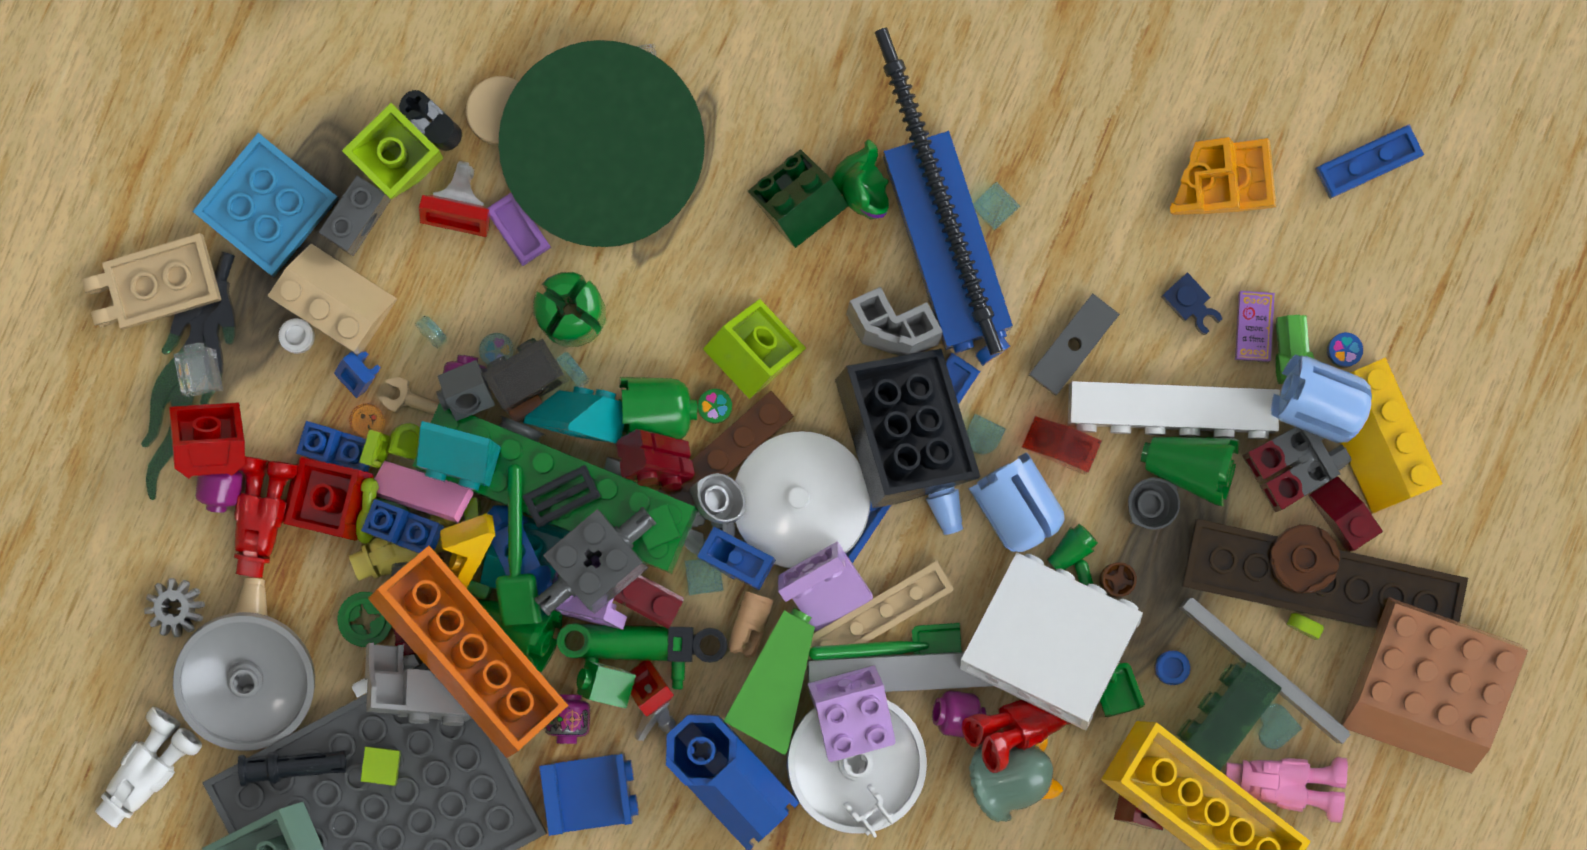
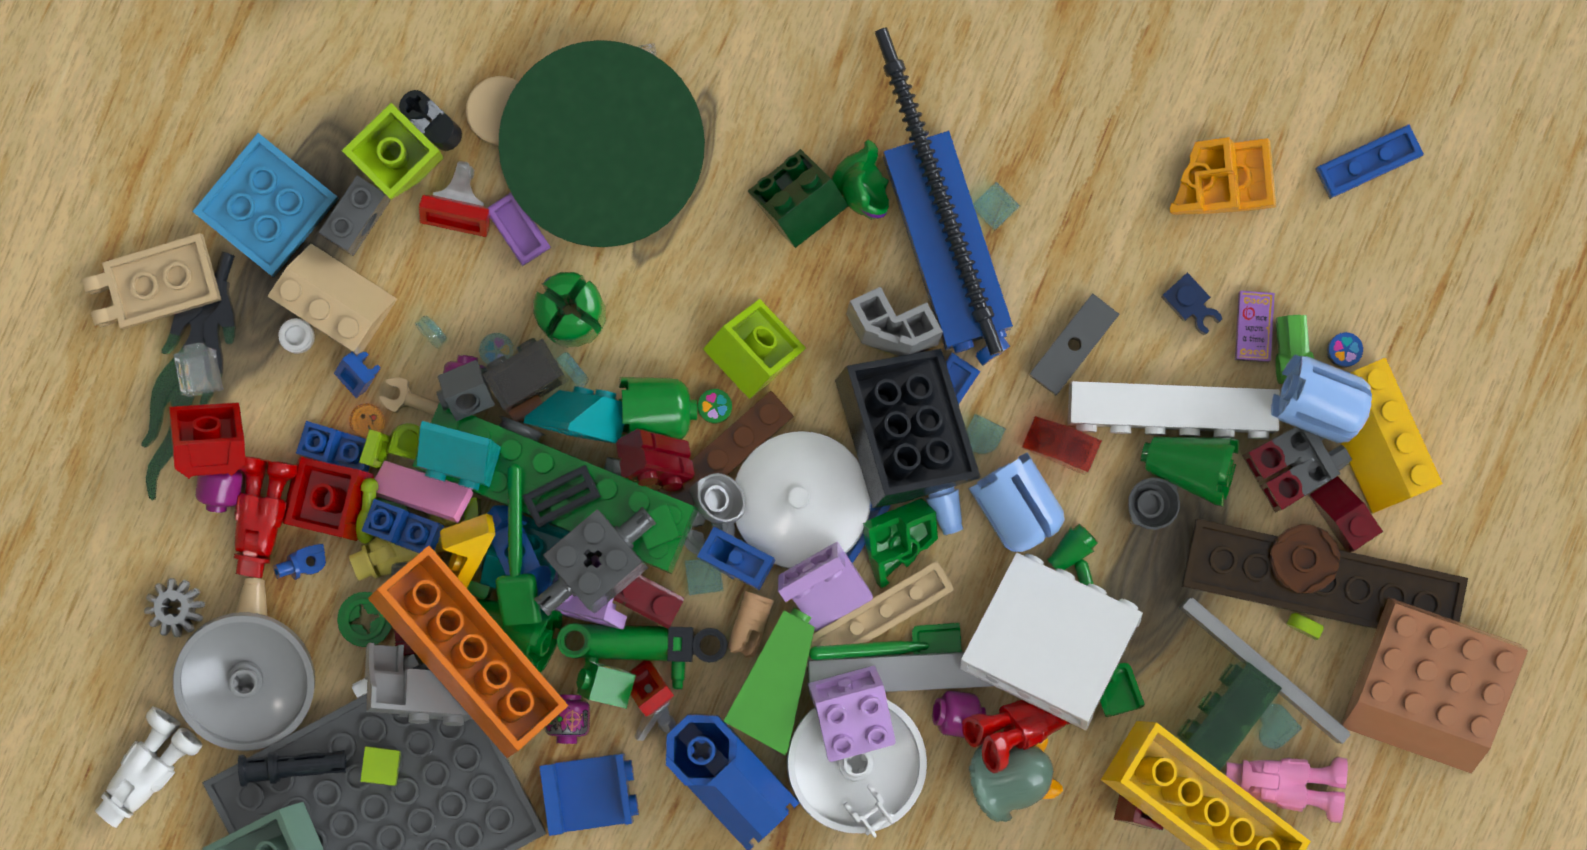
(297, 564): none -> blue piece
(899, 537): none -> green slope
(1122, 578): reddish brown wheel -> none
(1172, 667): blue tile -> none

